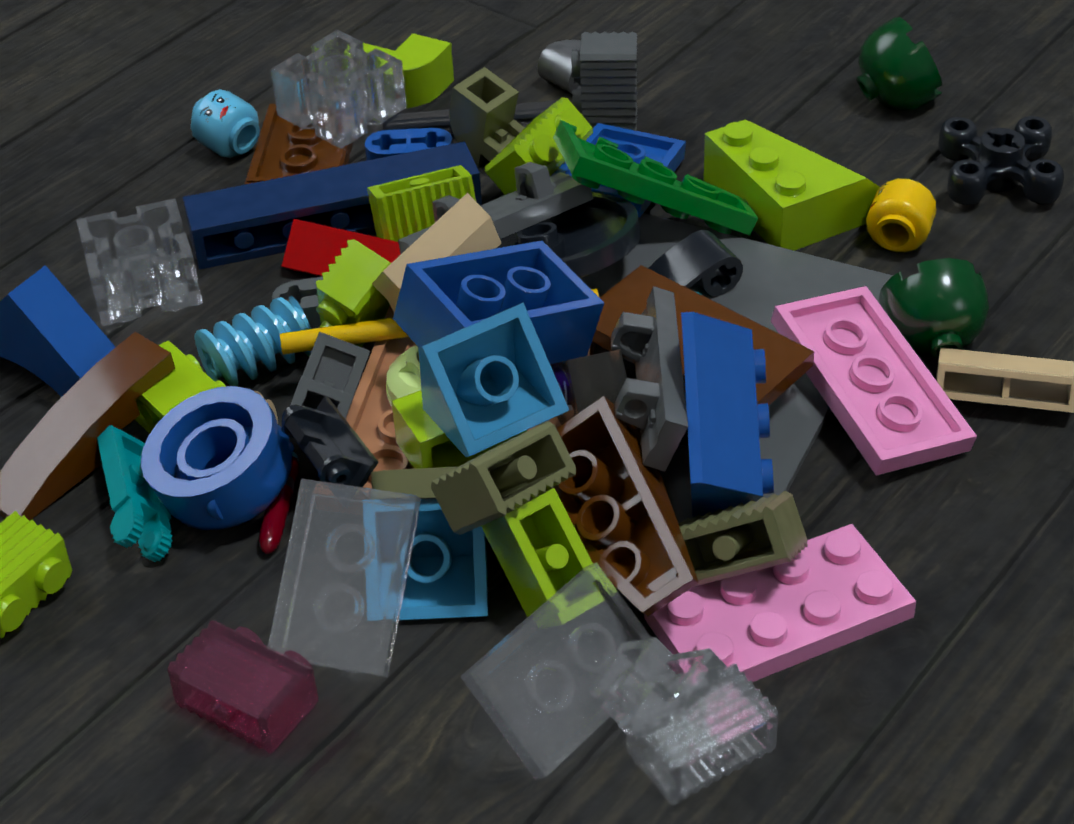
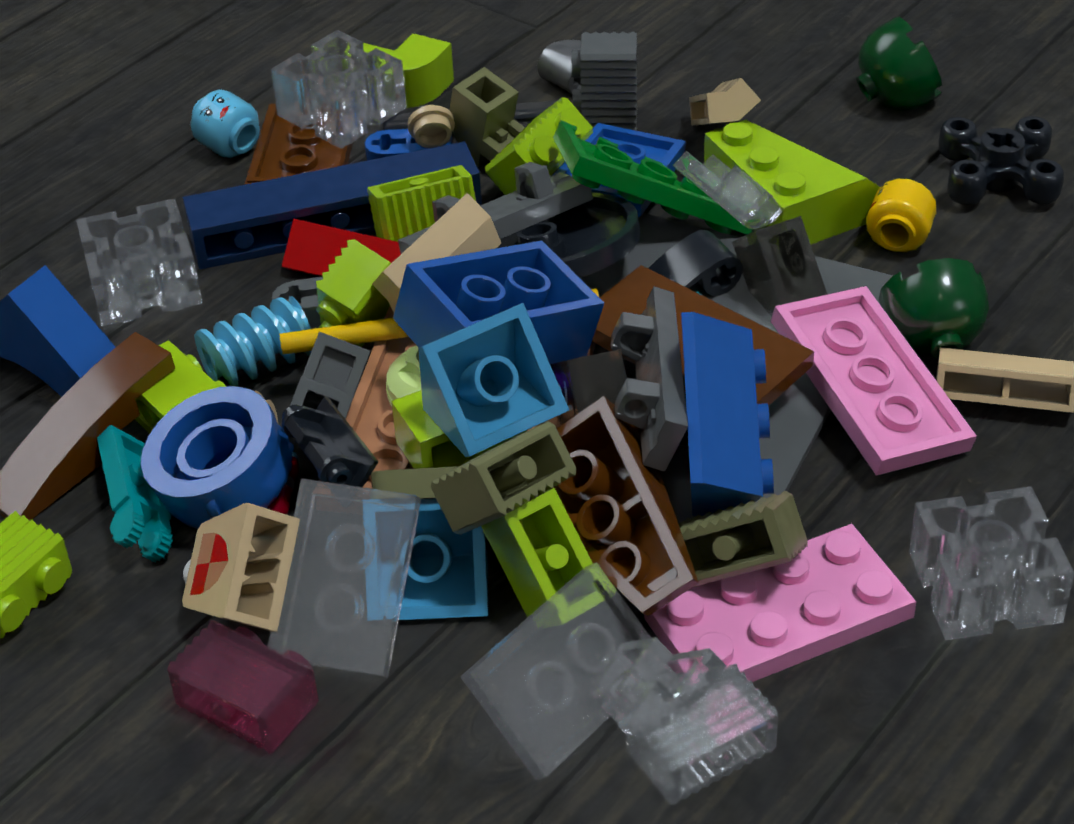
(242, 566): none -> tan torso
(431, 125): none -> tan plate
(724, 104): none -> tan piece
(731, 190): none -> clear slope
(780, 264): none -> clear smoke slope
(990, 563): none -> clear brick

